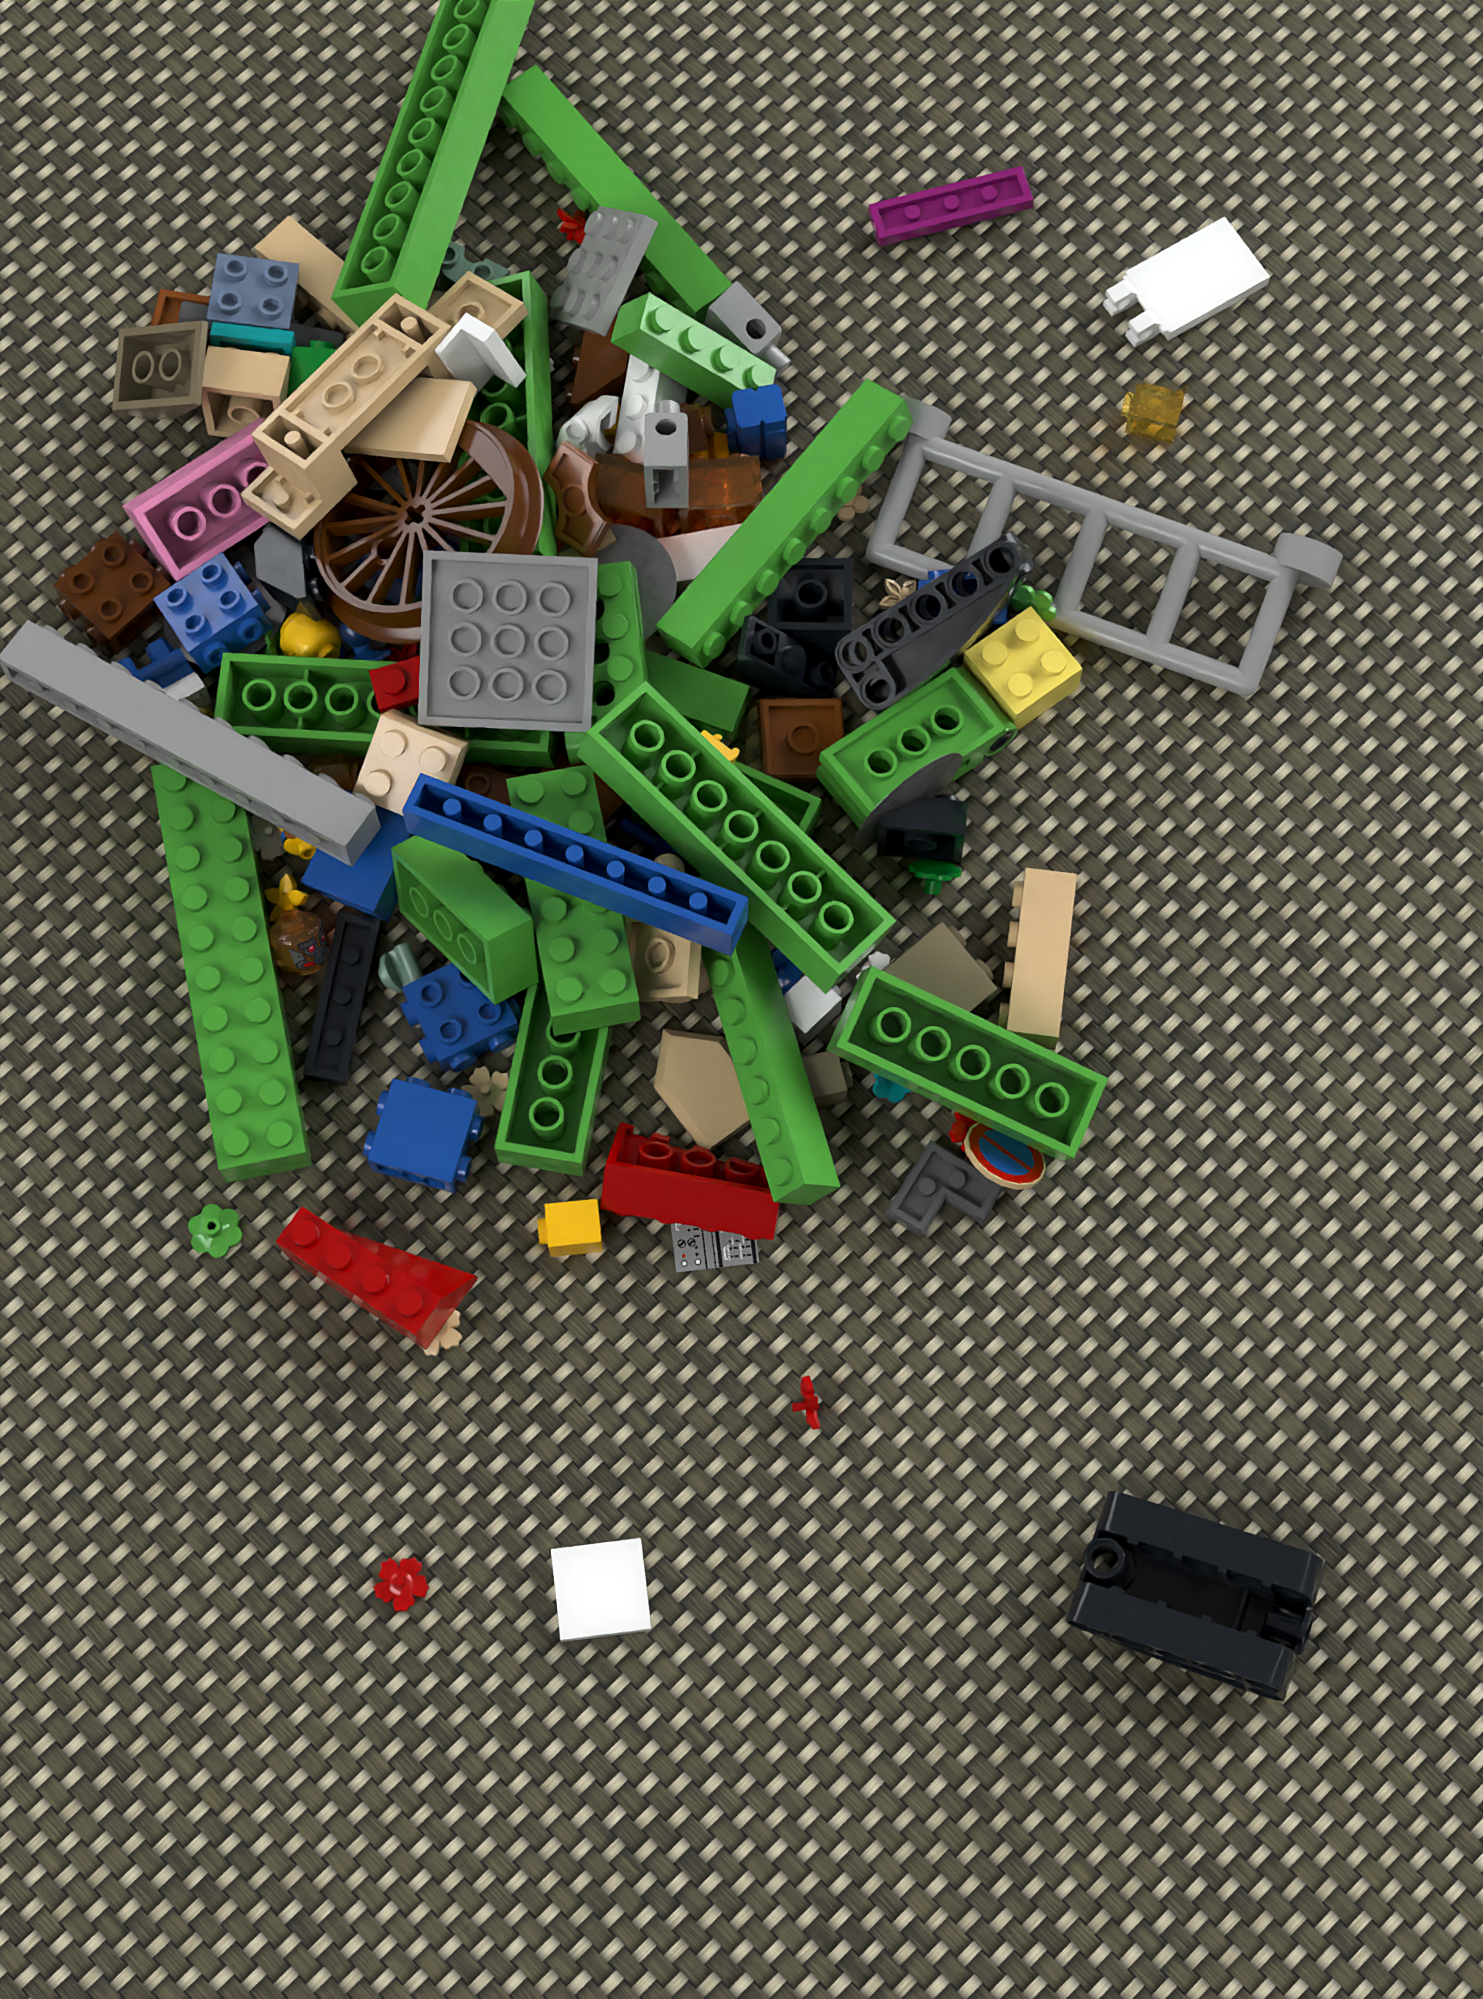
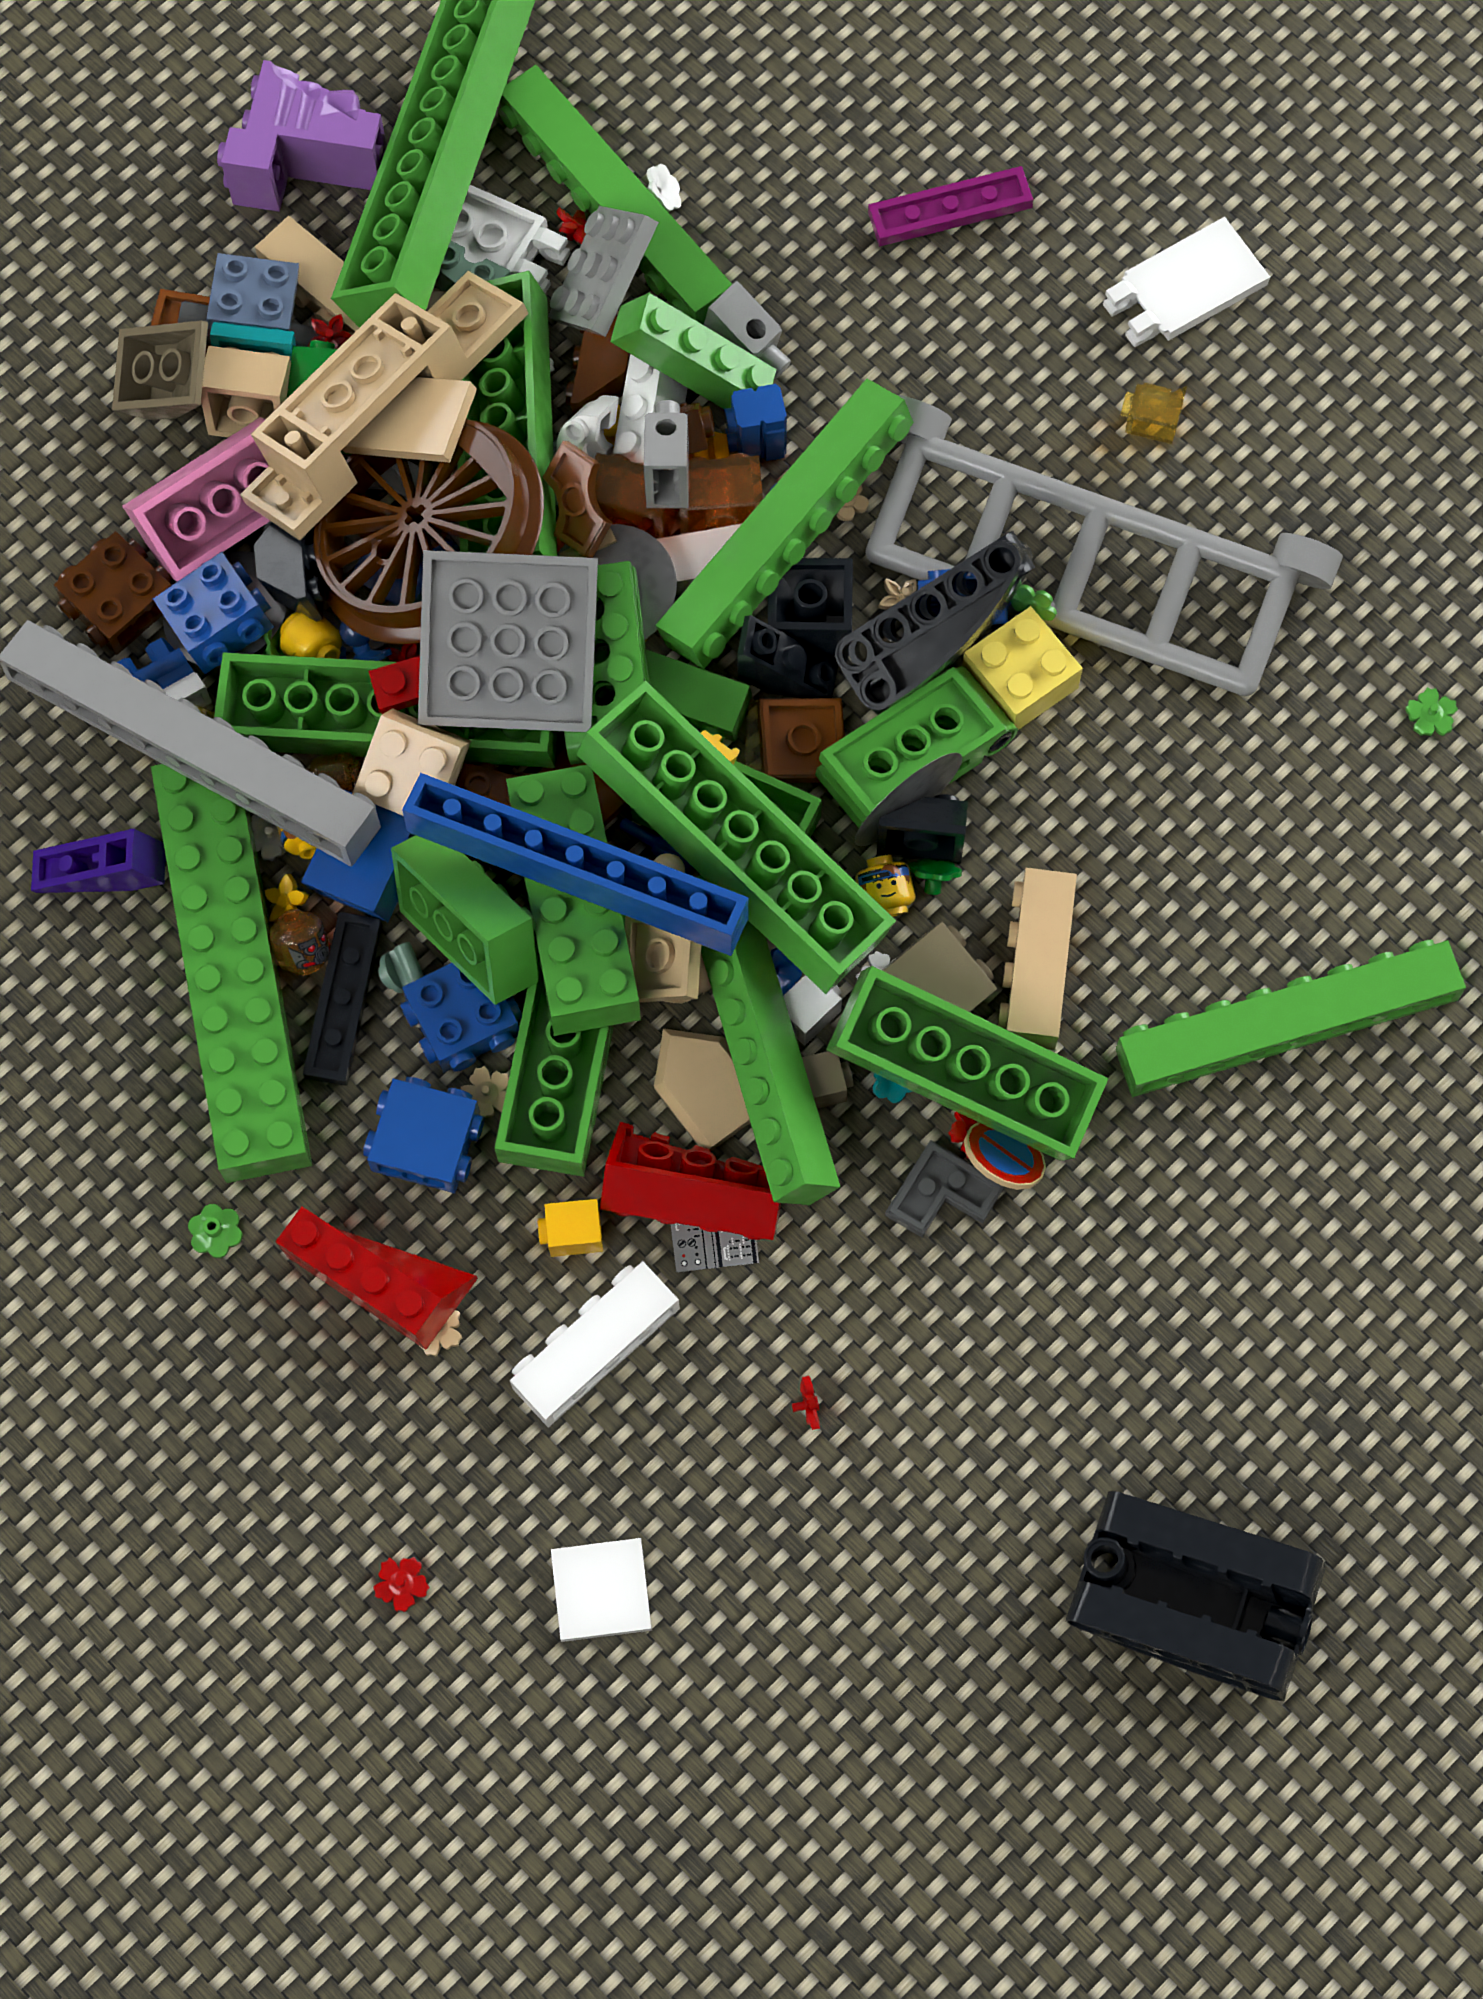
(100, 864): none -> dark purple slope
(299, 134): none -> medium lavender brick
(331, 332): none -> red plant
(476, 353): white panel -> none
(507, 235): none -> white tile
(594, 1343): none -> white brick
(664, 187): none -> white plant
(888, 884): none -> yellow head
(1289, 1017): none -> bright green brick
(1431, 713): none -> bright green plant

